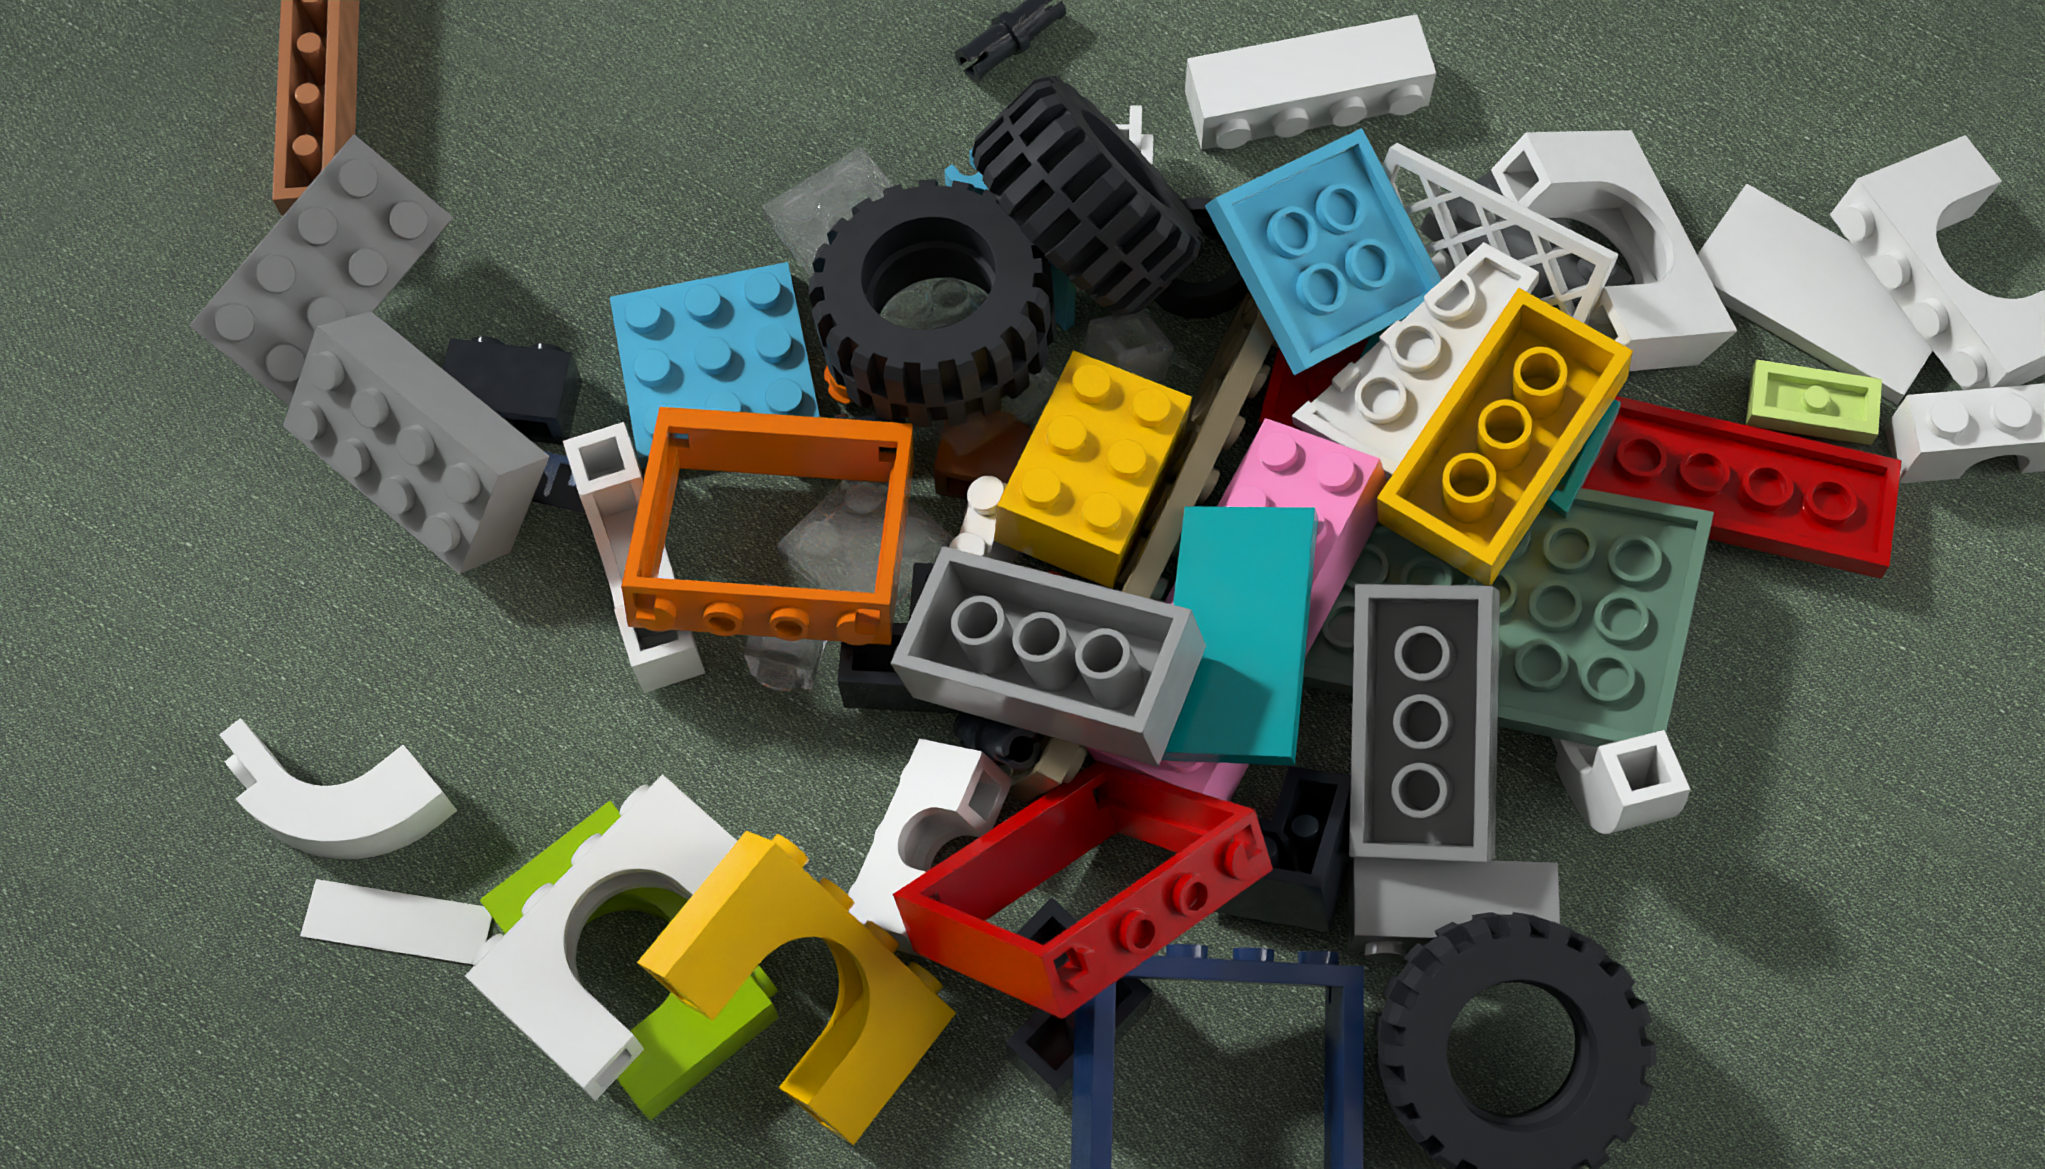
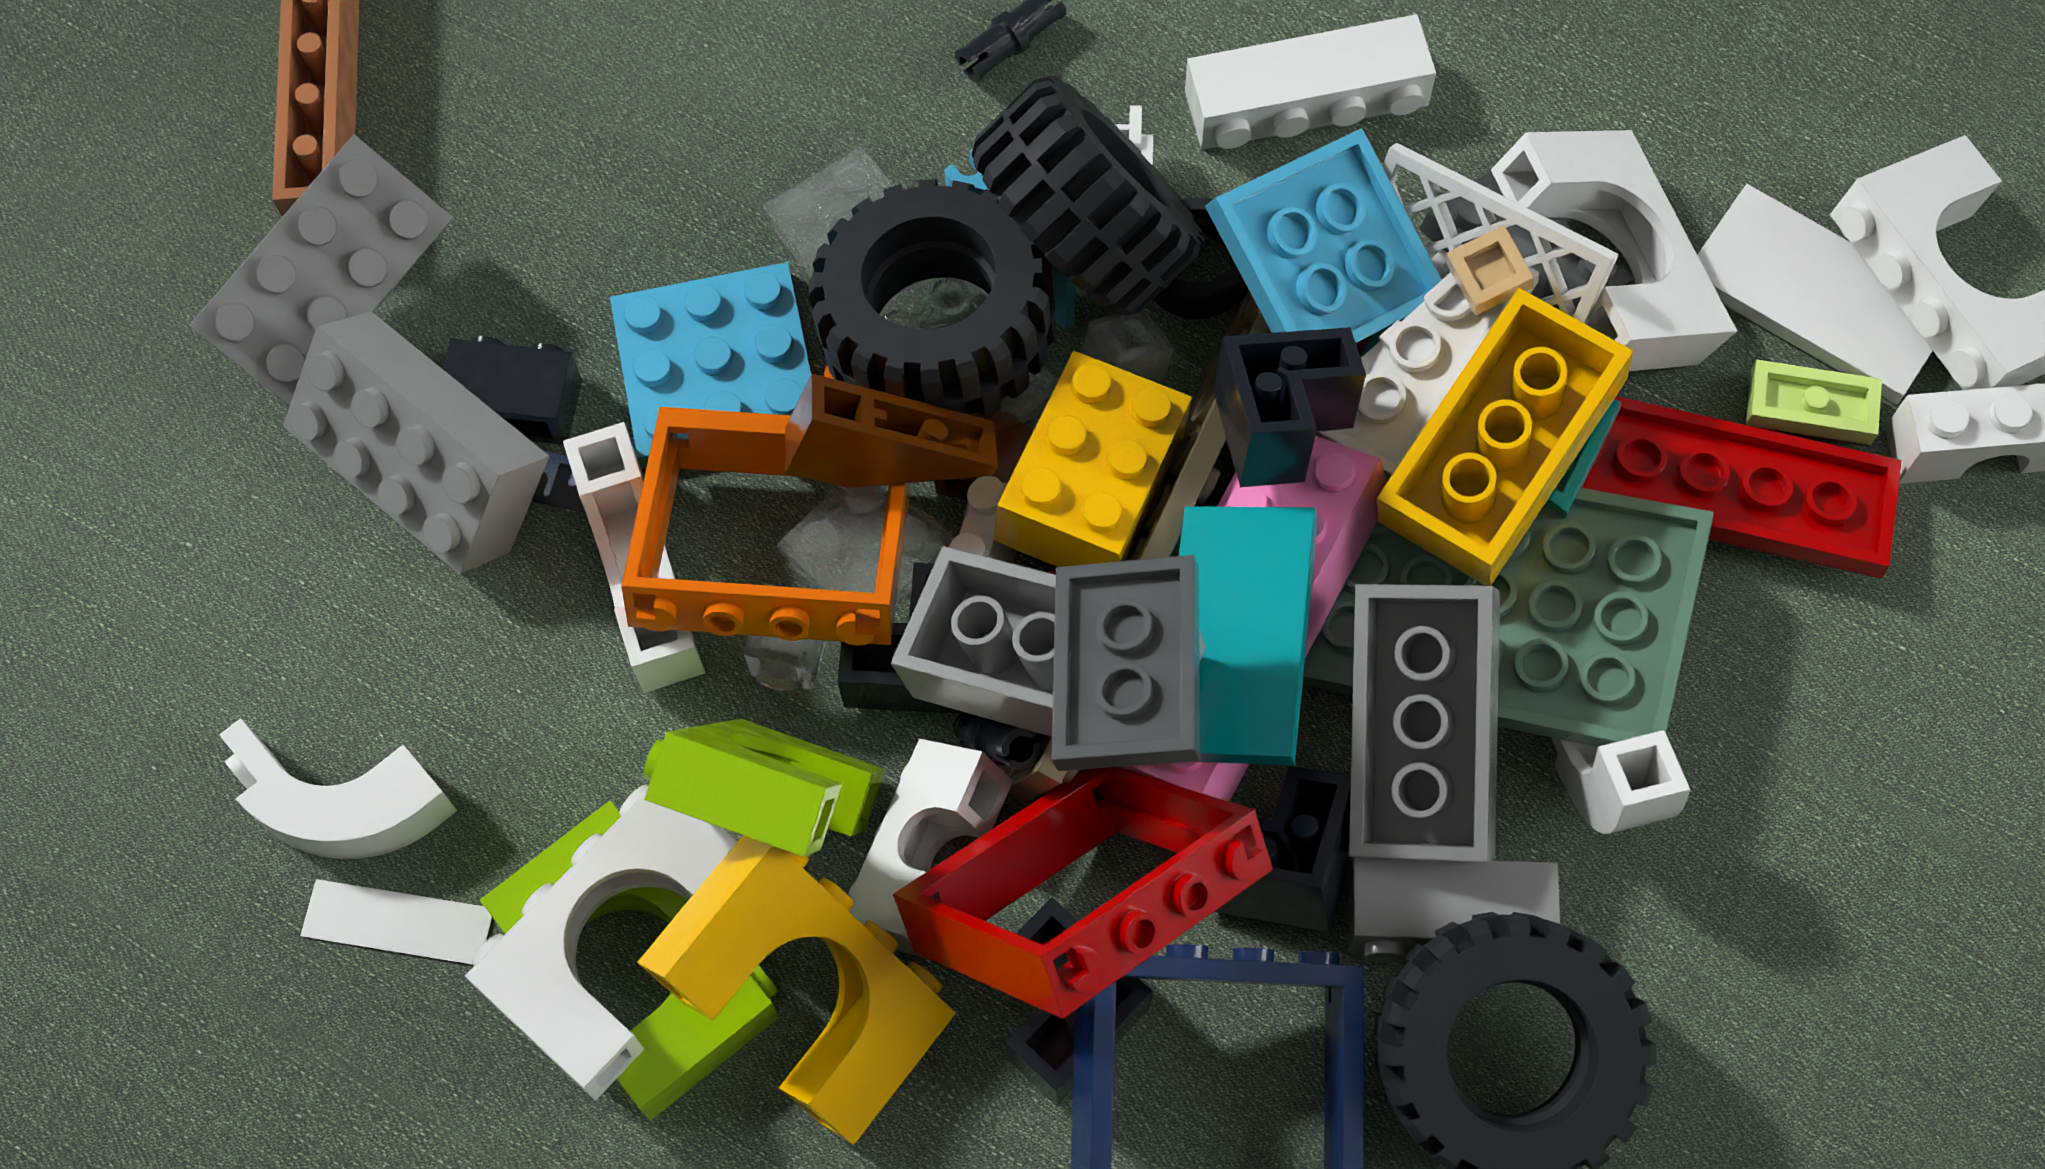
(762, 784): none -> lime arch
(878, 438): none -> reddish brown slope
(1126, 664): none -> dark grey plate
(1282, 391): none -> black brick
(1489, 270): none -> tan plate

